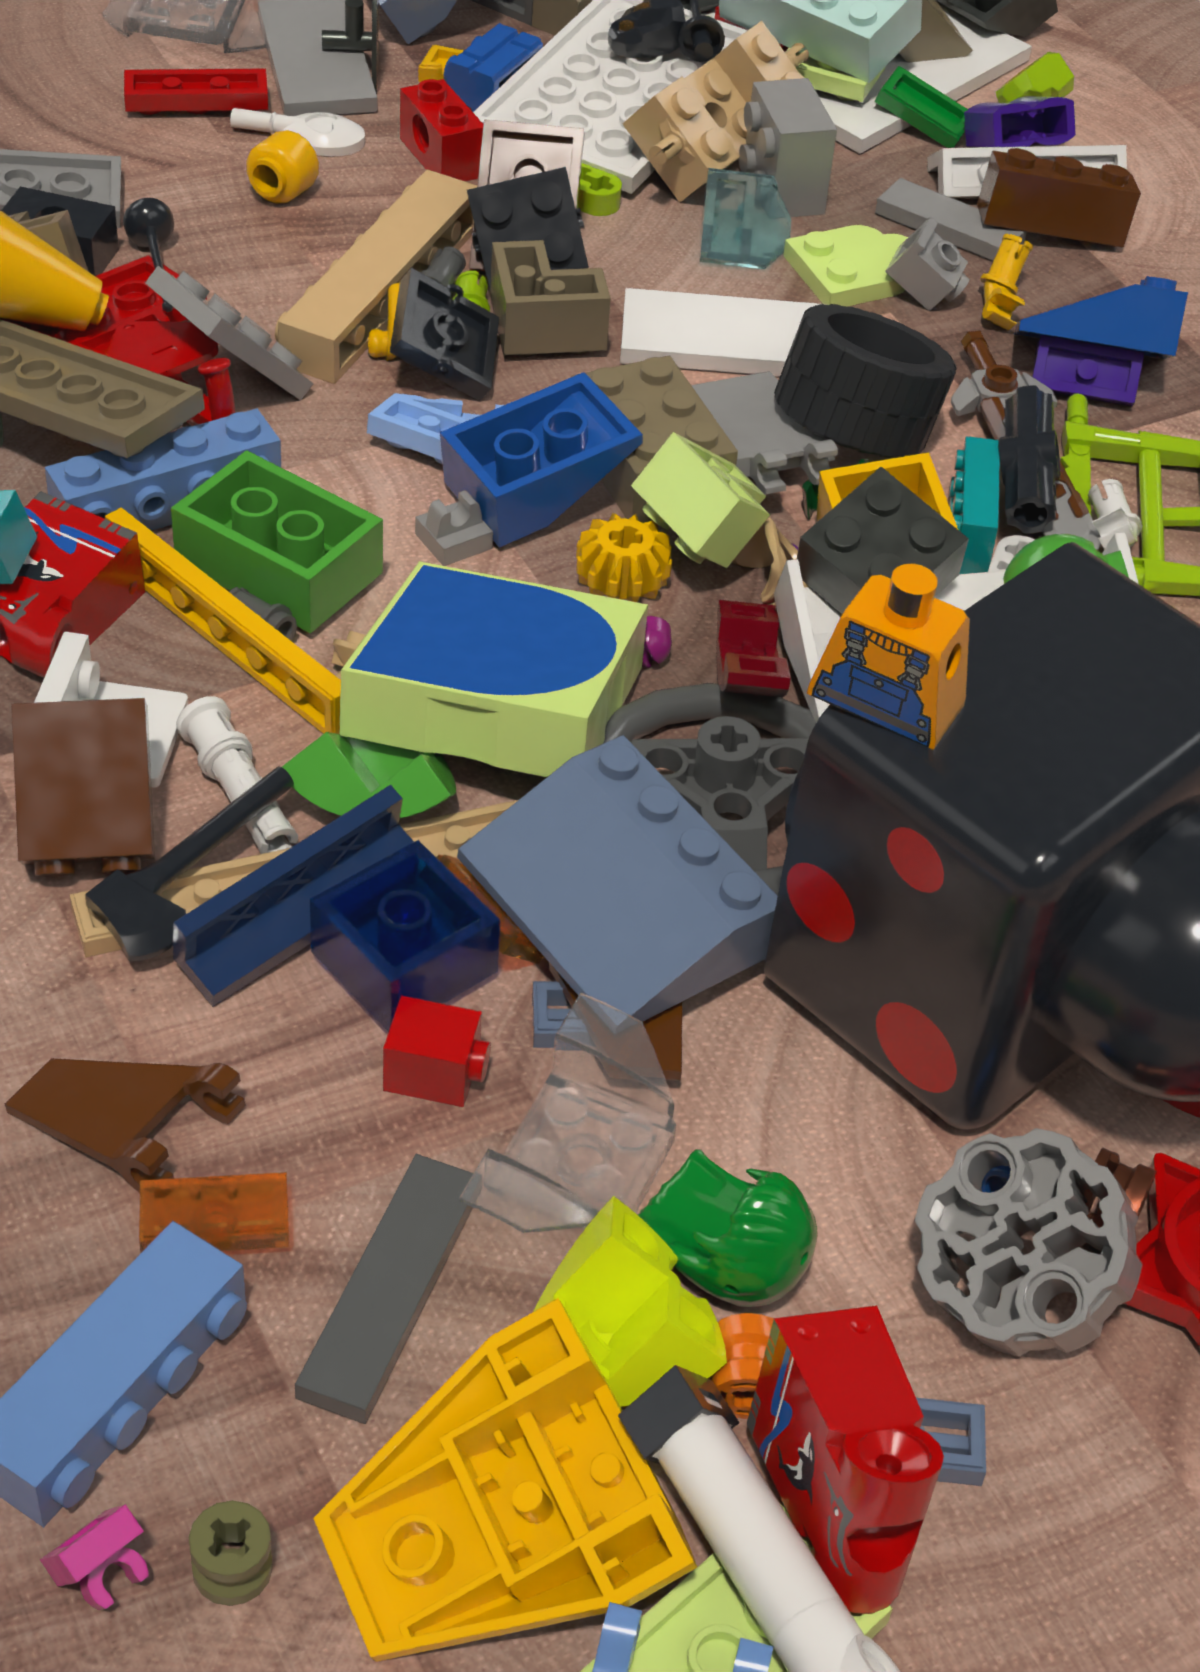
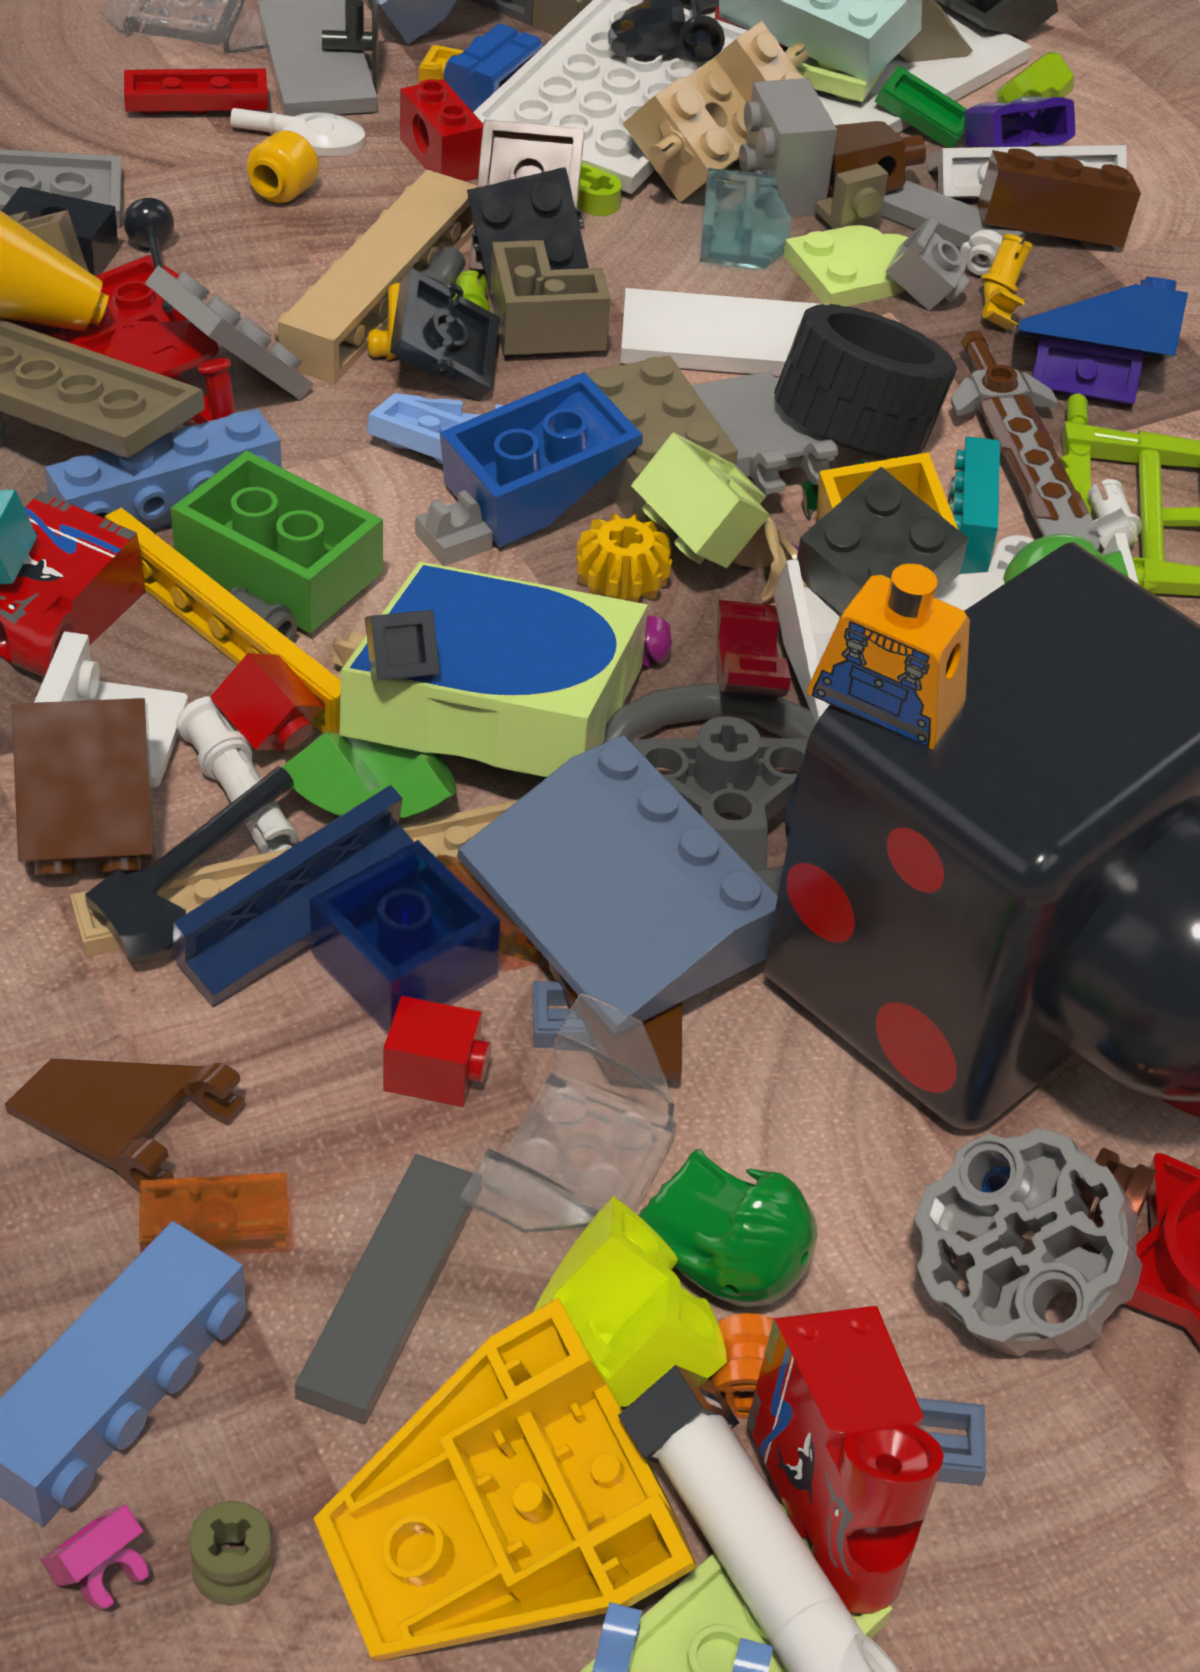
(268, 702): none -> red brick
(402, 645): none -> black tile
(856, 198): none -> dark tan bracket
(875, 143): none -> reddish brown torso
(981, 242): none -> white plate
(1029, 459): black piece -> none

